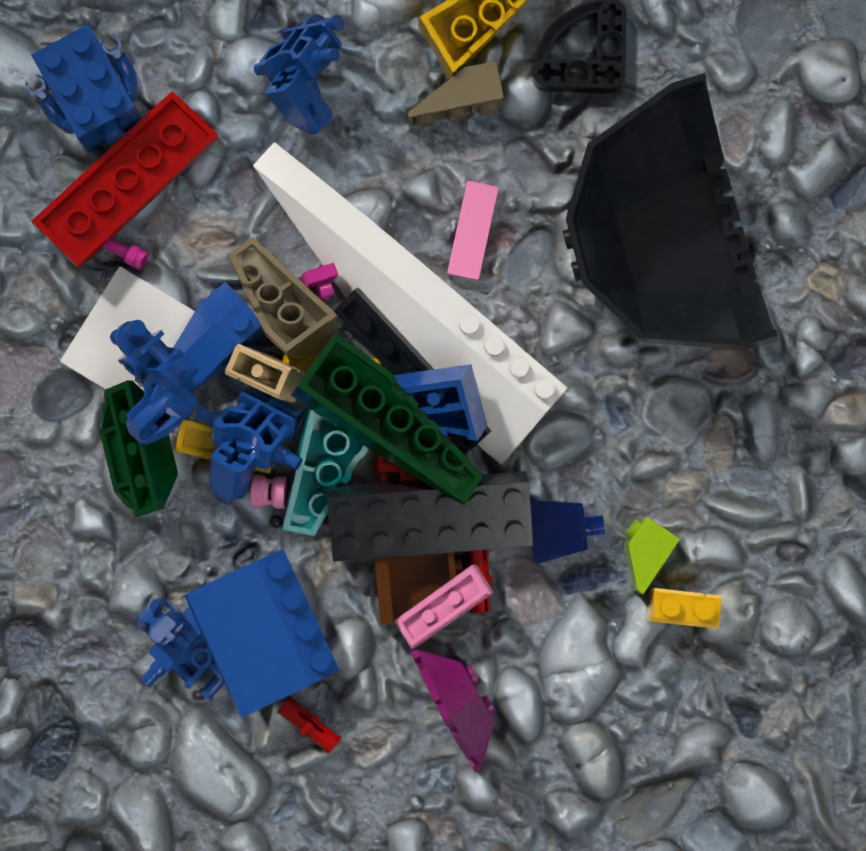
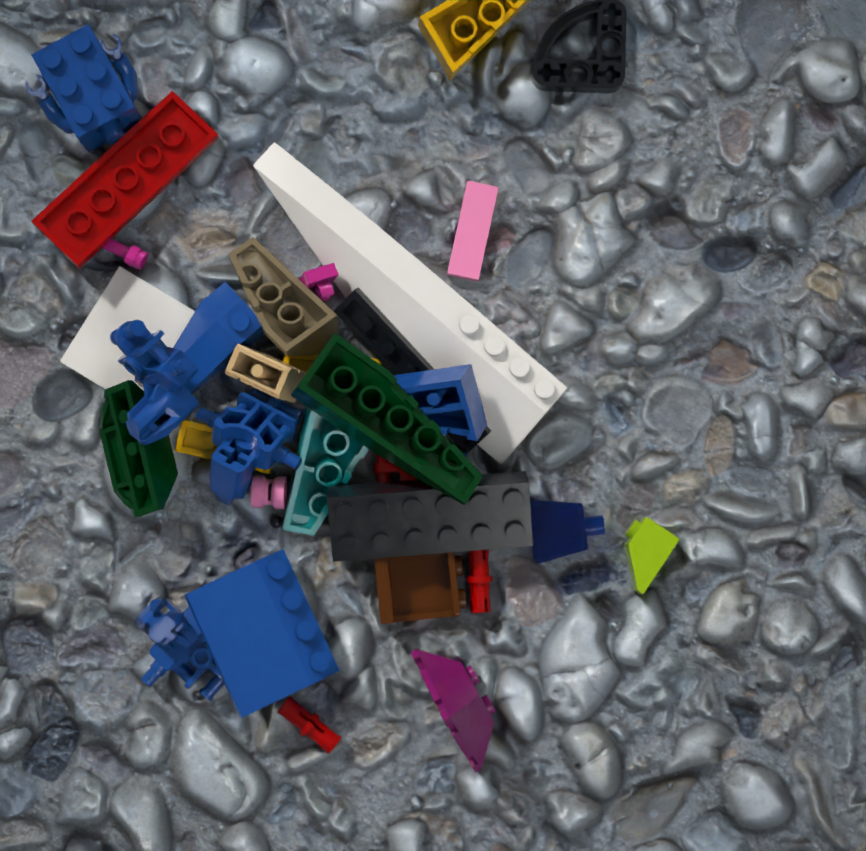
(294, 68): blue piece -> none
(444, 606): bright pink tile -> none
(467, 92): dark tan slope -> none
(658, 233): black windscreen -> none
(684, 608): yellow brick -> none

